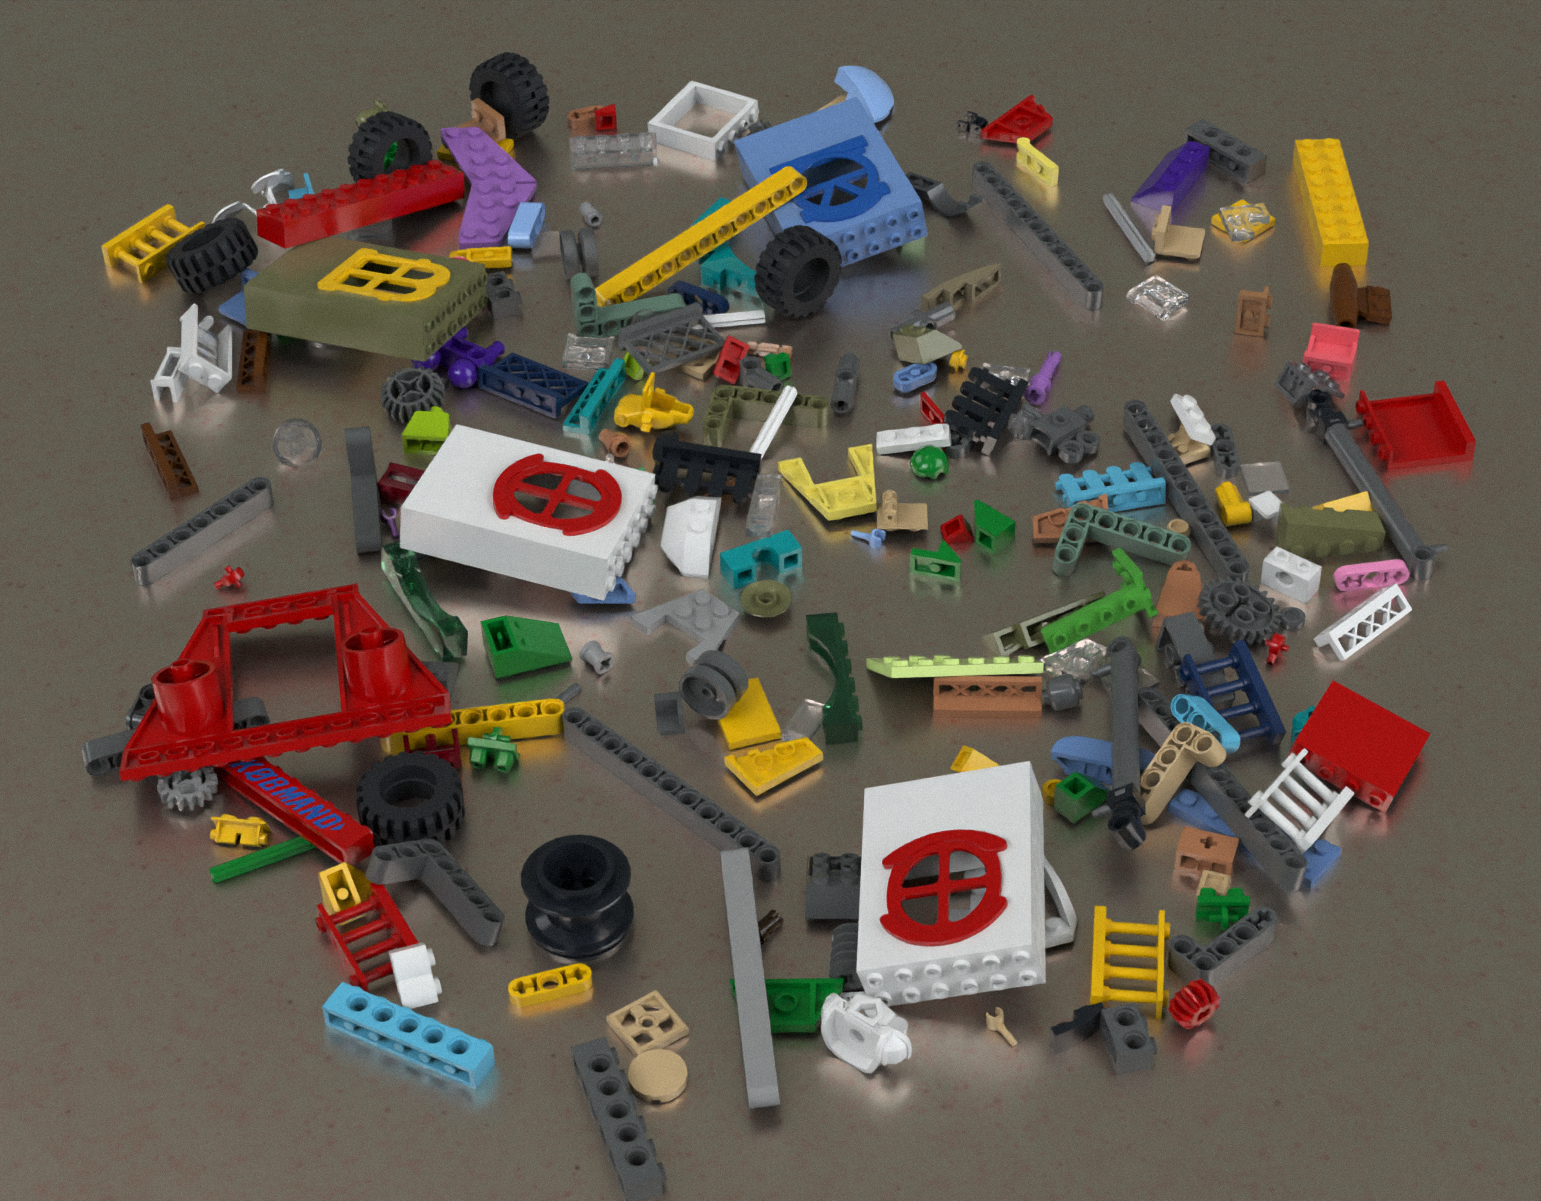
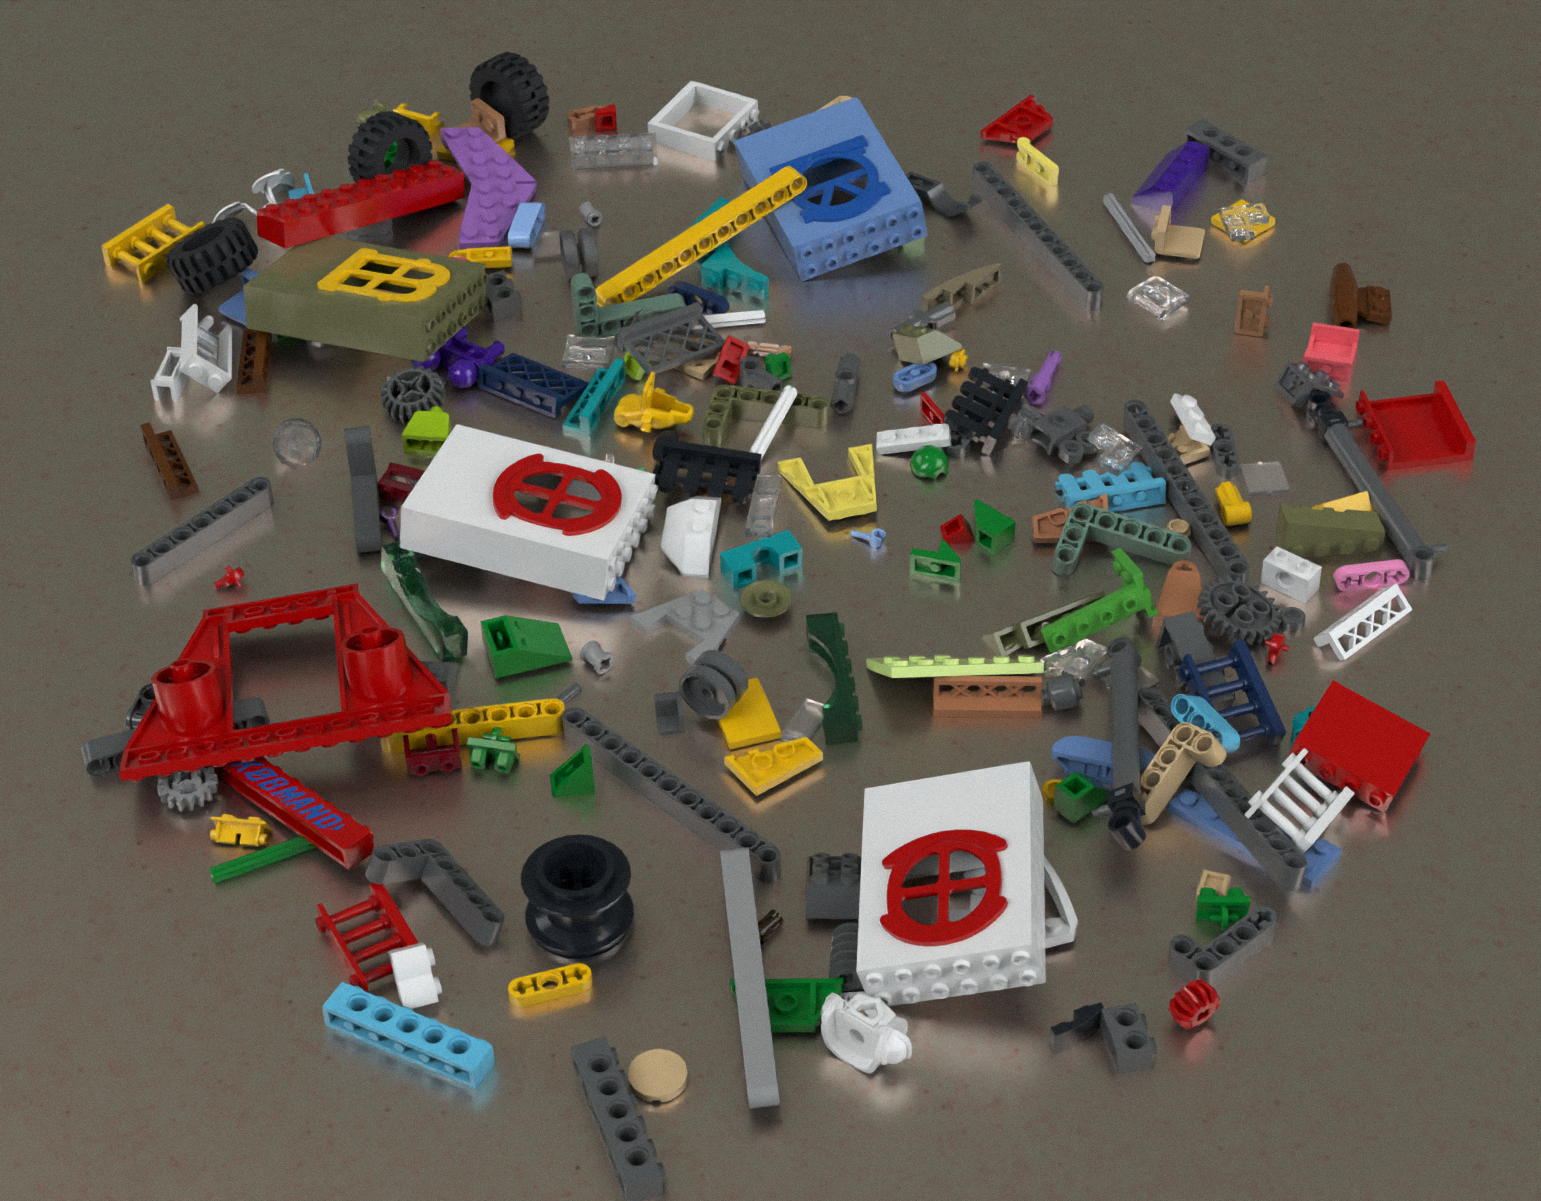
(344, 887): yellow slope -> none
(411, 777): black tyre -> none
(429, 122): none -> yellow hinge
(574, 775): none -> green slope
(615, 442): nougat cone -> none
(636, 1008): tan piece -> none
(798, 271): black tyre -> none
(869, 89): light blue brick -> none
(900, 515): tan hinge -> none
(970, 759): yellow panel -> none
(975, 124): black piece -> none
(997, 1024): tan hand -> none
(1103, 971): yellow fence -> none
(1118, 449): none -> clear plate
(1206, 851): nougat brick -> none
(1264, 506): white panel -> none
(1330, 202): yellow brick -> none

